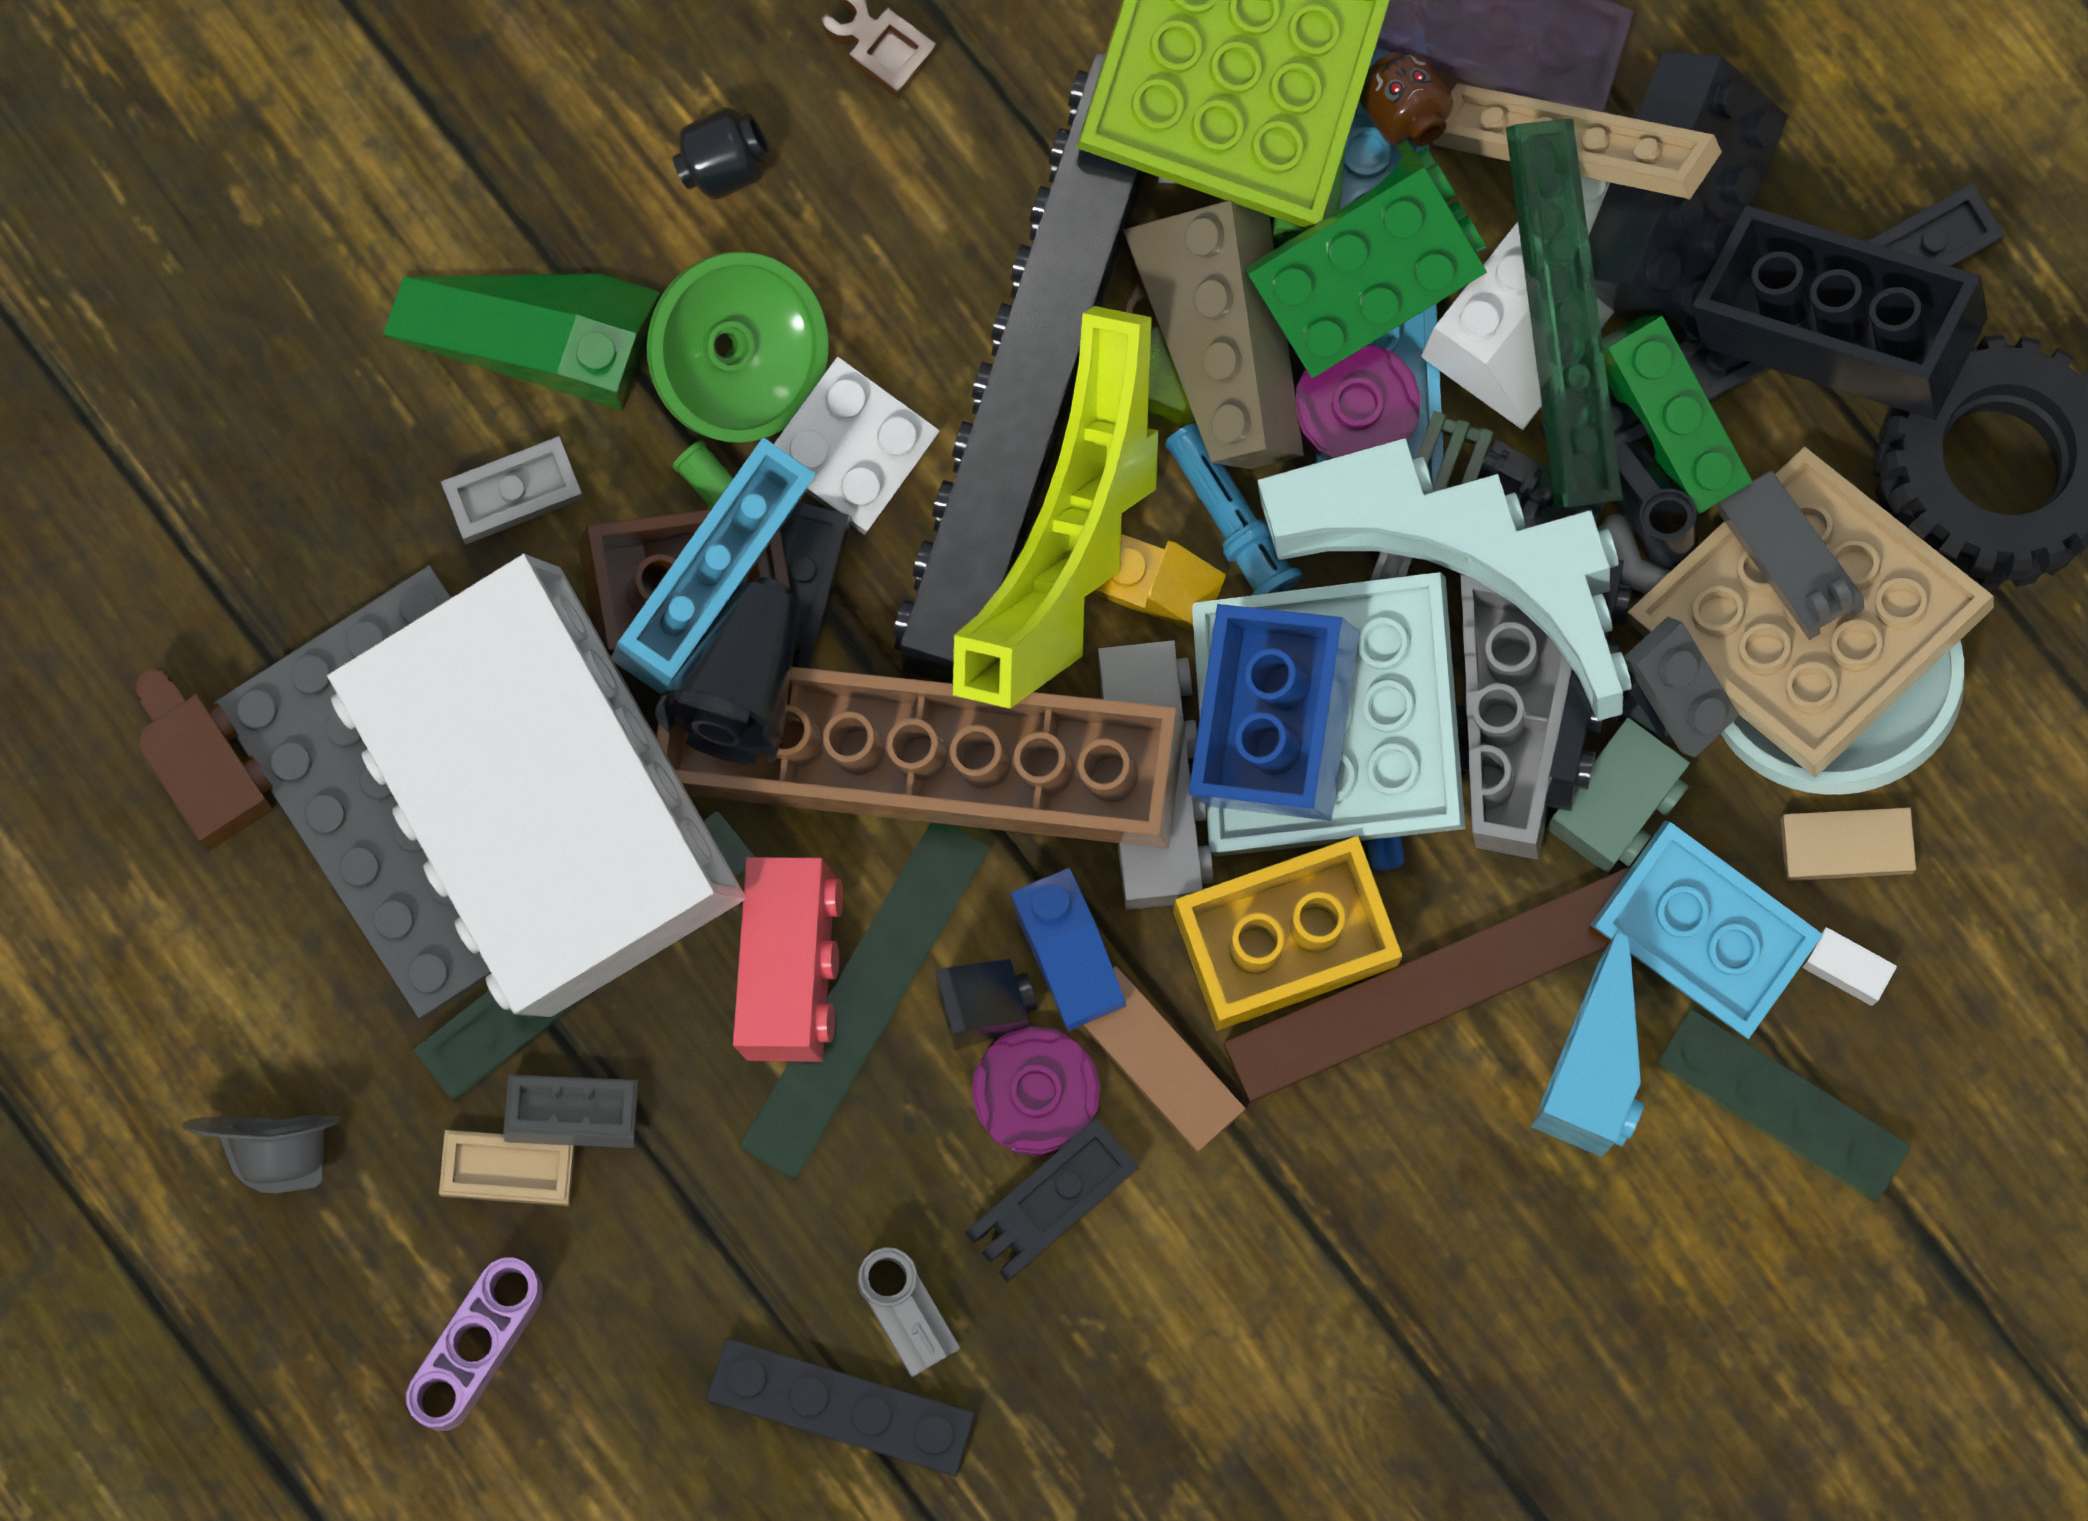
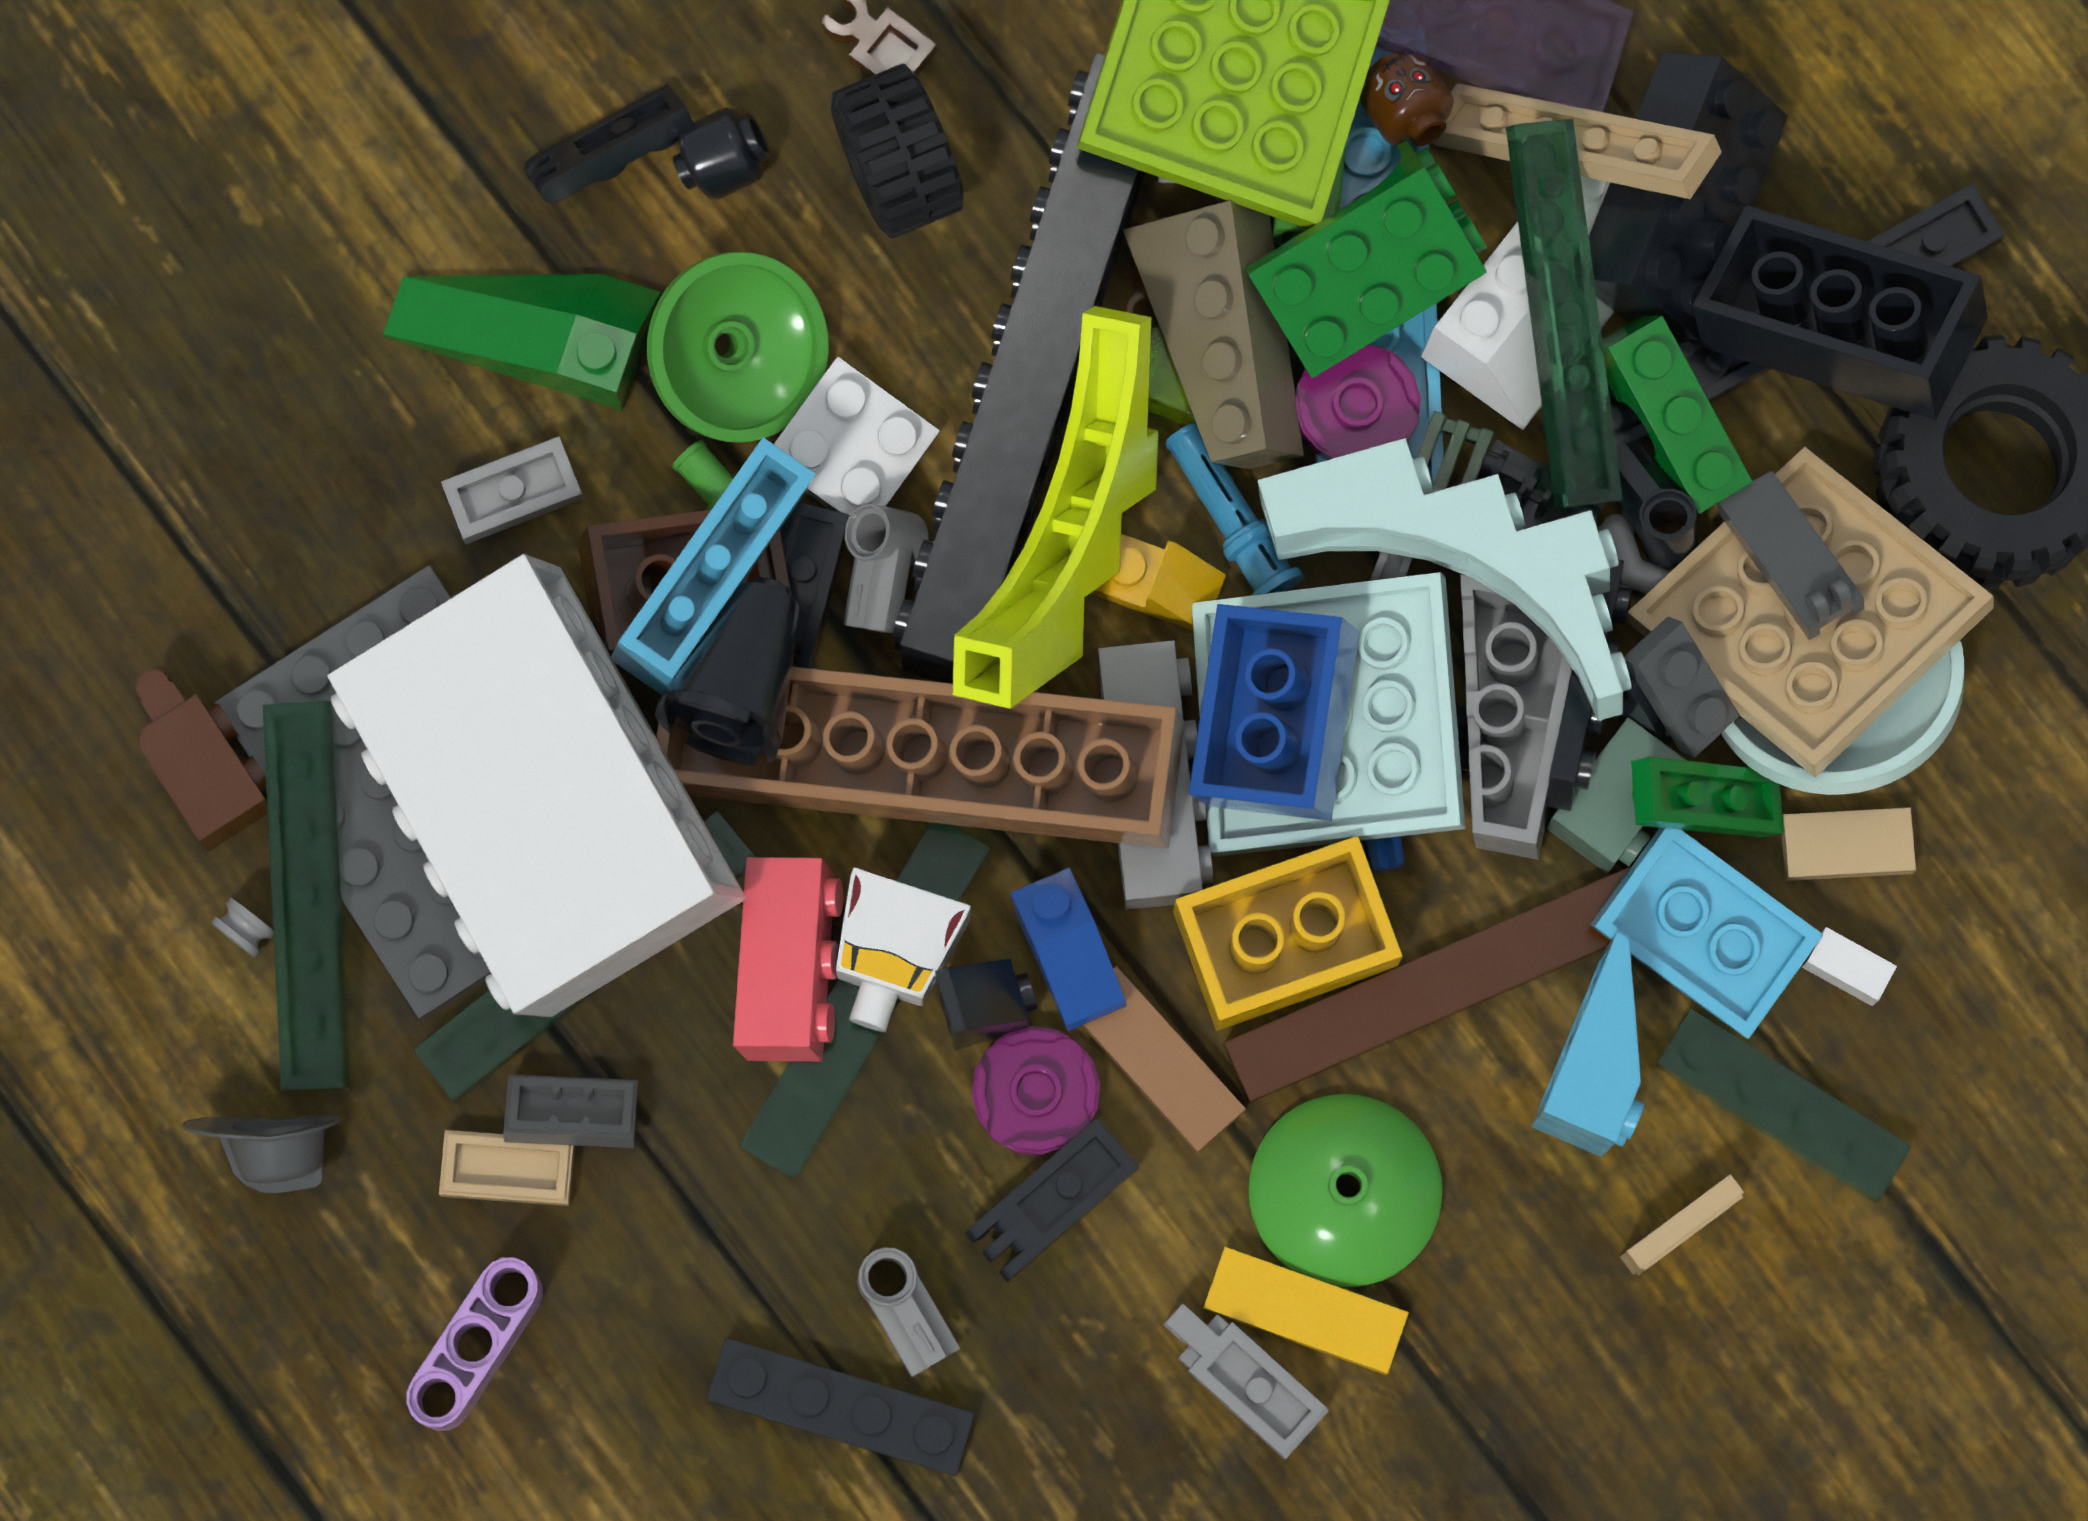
(242, 927): none -> light grey bush
(306, 895): none -> clear green tile
(608, 145): none -> black hinge
(884, 549): none -> light grey piece
(894, 944): none -> white torso
(897, 150): none -> black tyre
(1246, 1380): none -> light grey hinge
(1305, 1311): none -> yellow tile
(1336, 1236): none -> bright green dish
(1682, 1225): none -> tan tile
(1705, 798): none -> green plate

